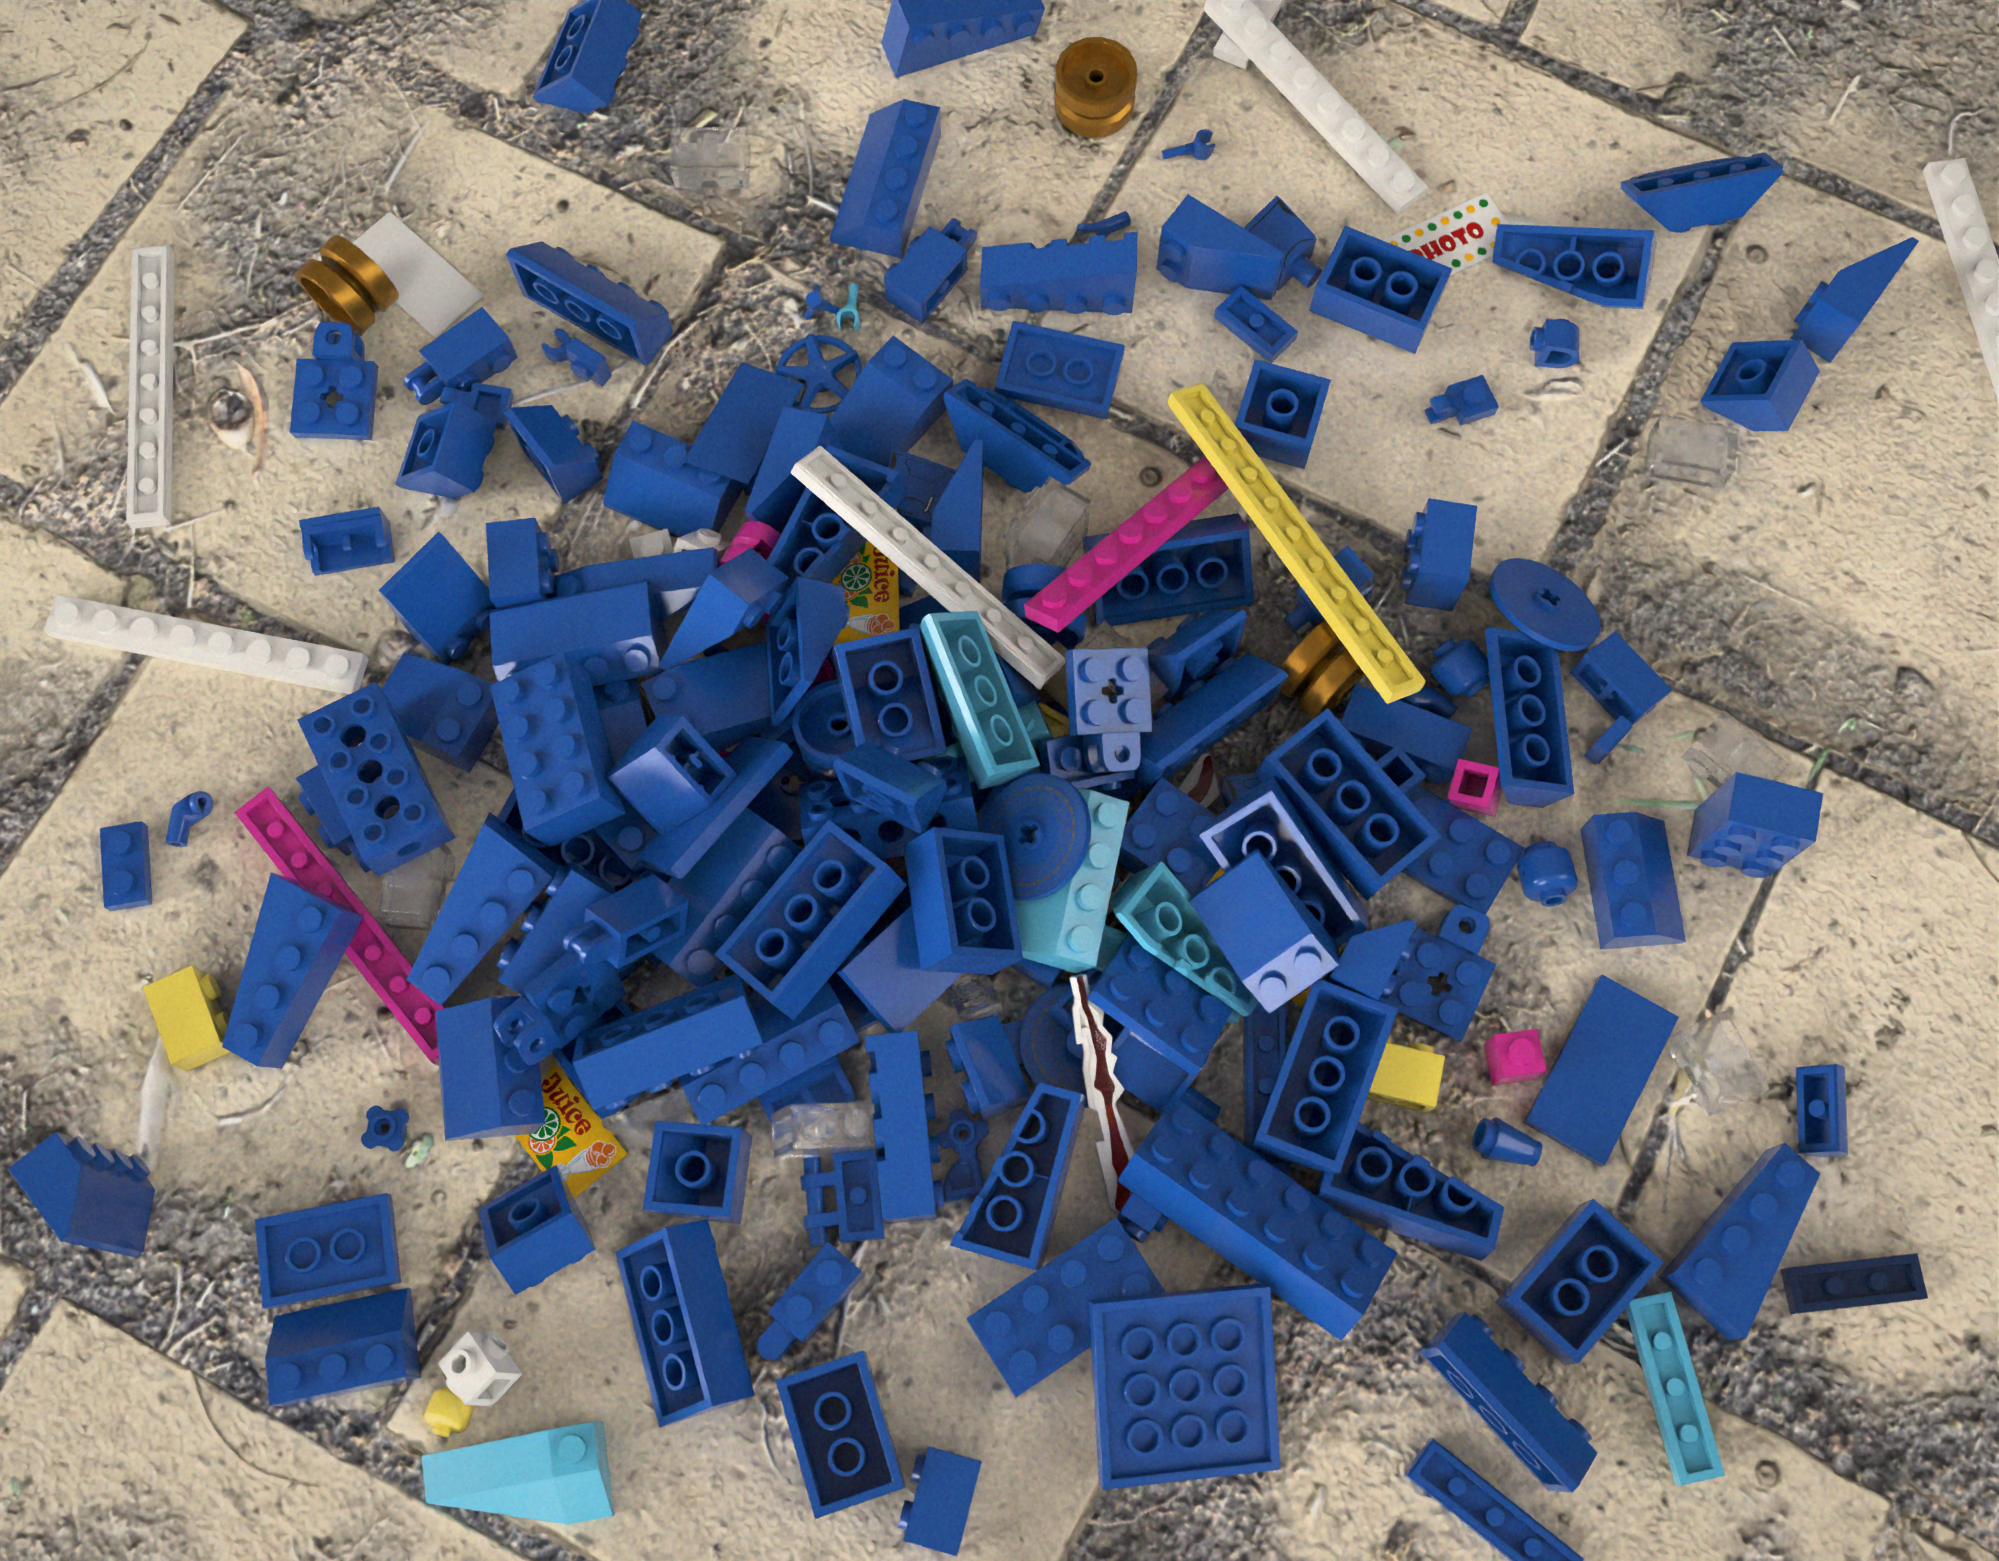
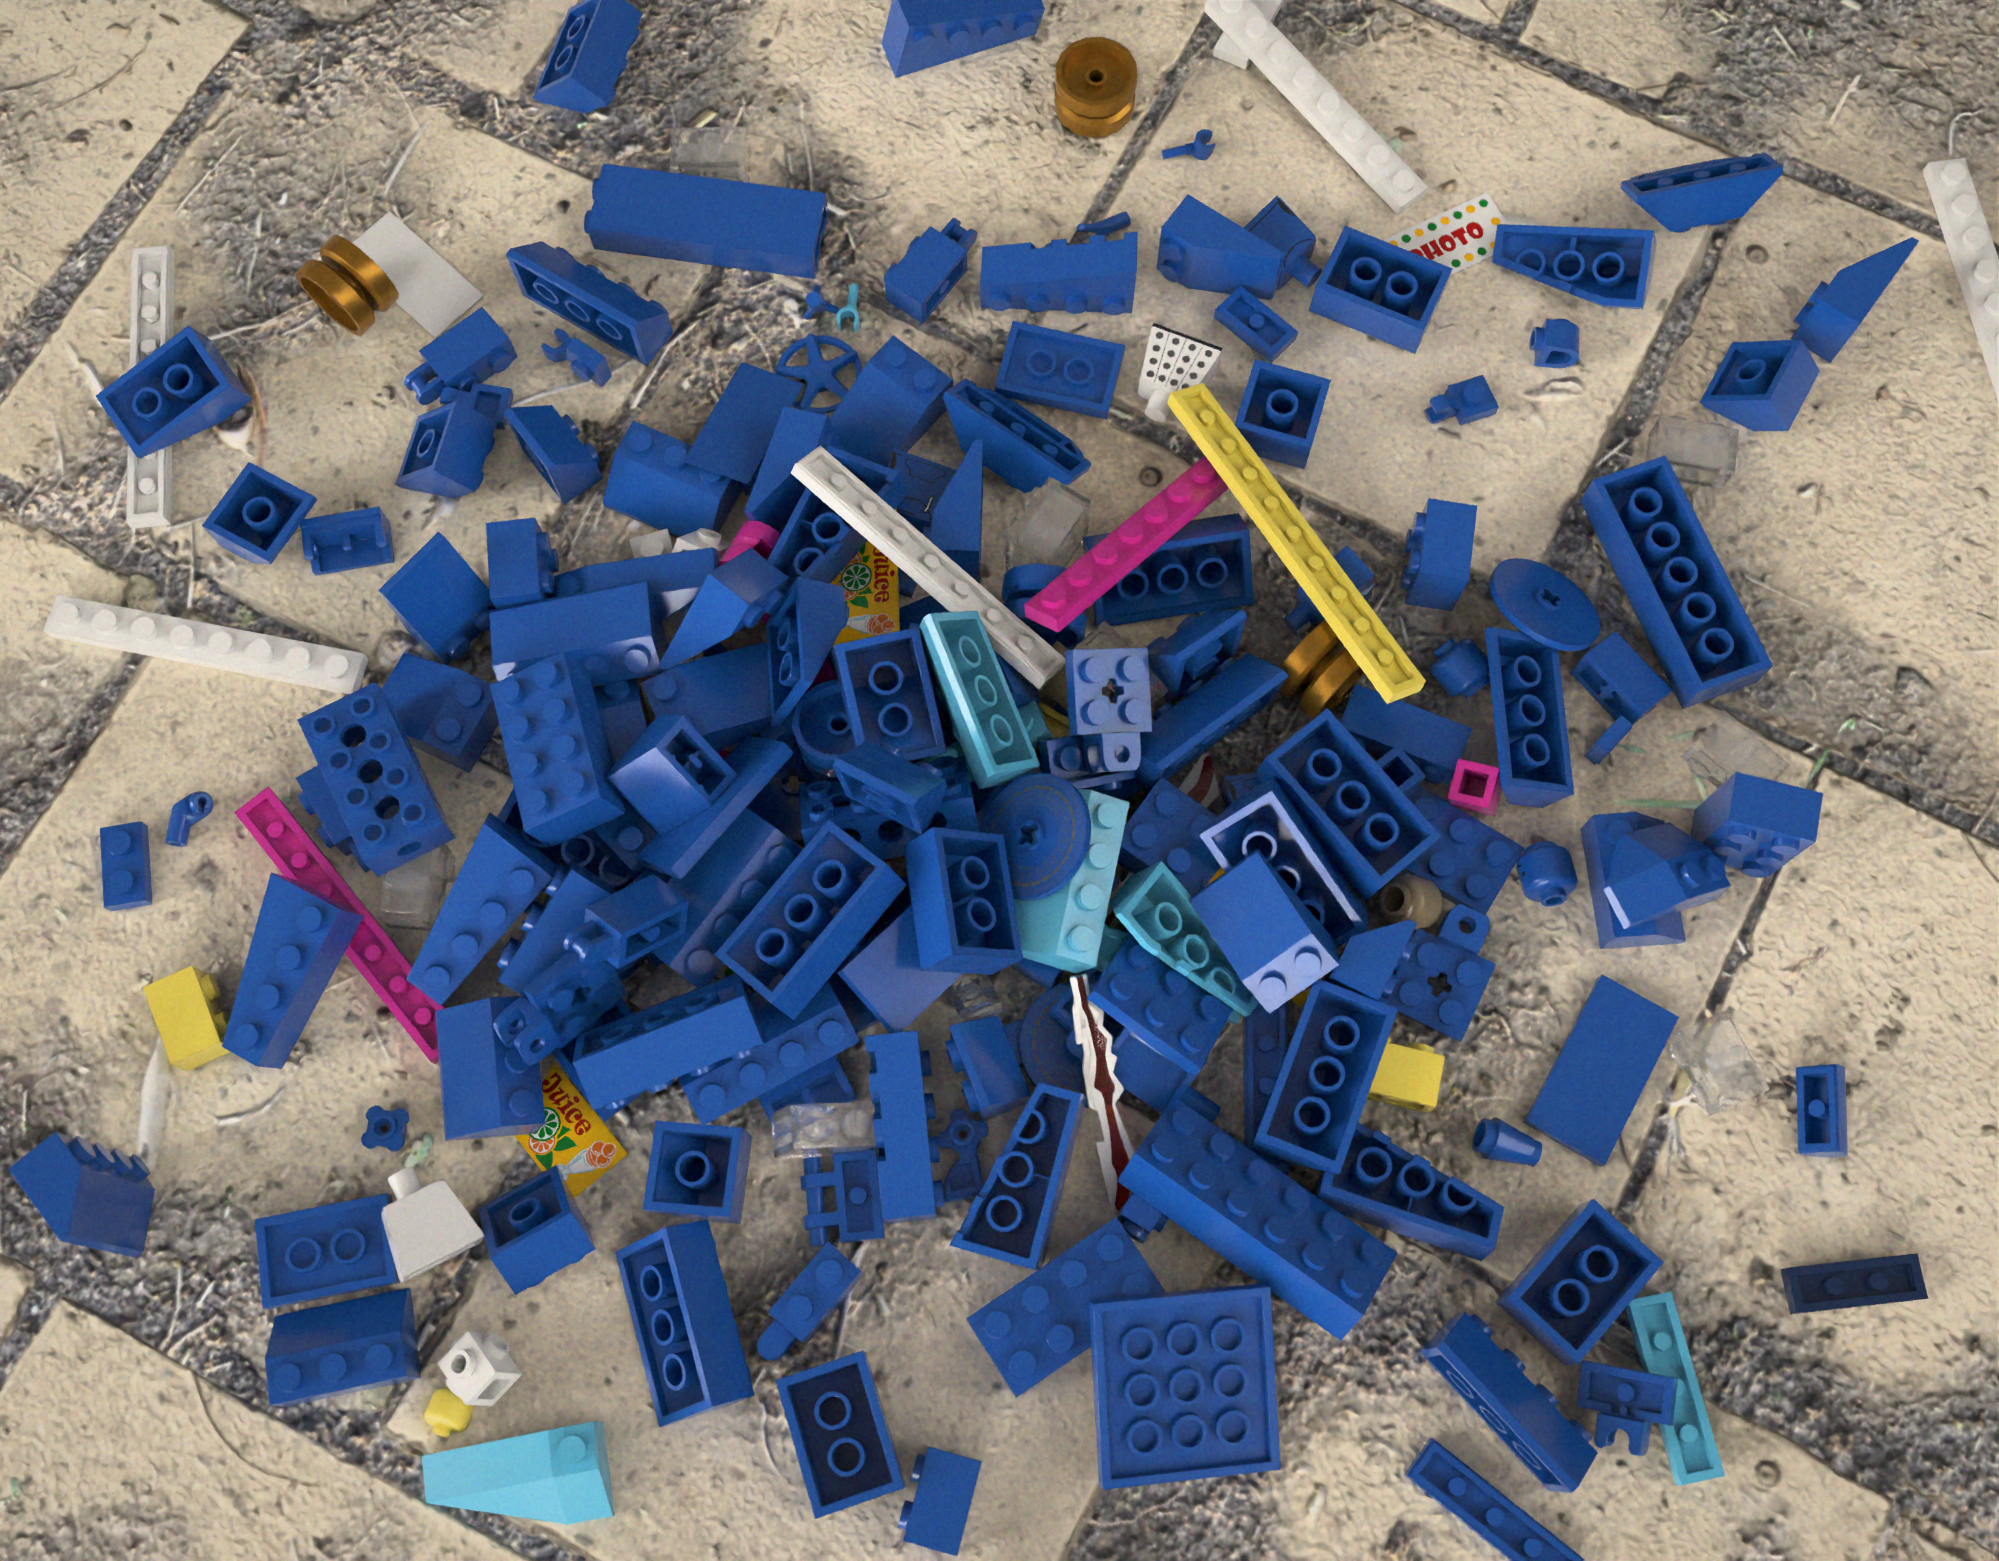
(173, 394): none -> blue slope
(258, 515): none -> blue slope
(337, 368): blue plate -> none
(426, 1225): none -> white torso
(638, 1122): clear slope -> none
(707, 220): none -> blue brick
(888, 178): blue slope -> none
(1172, 364): none -> white torso
(1410, 899): none -> dark tan head
(1433, 701): blue arm -> none
(1514, 1057): dark pink brick -> none
(1626, 1402): none -> blue plate
(1661, 874): none -> blue wedge
(1675, 582): none -> blue brick
(1741, 1244): blue wedge -> none

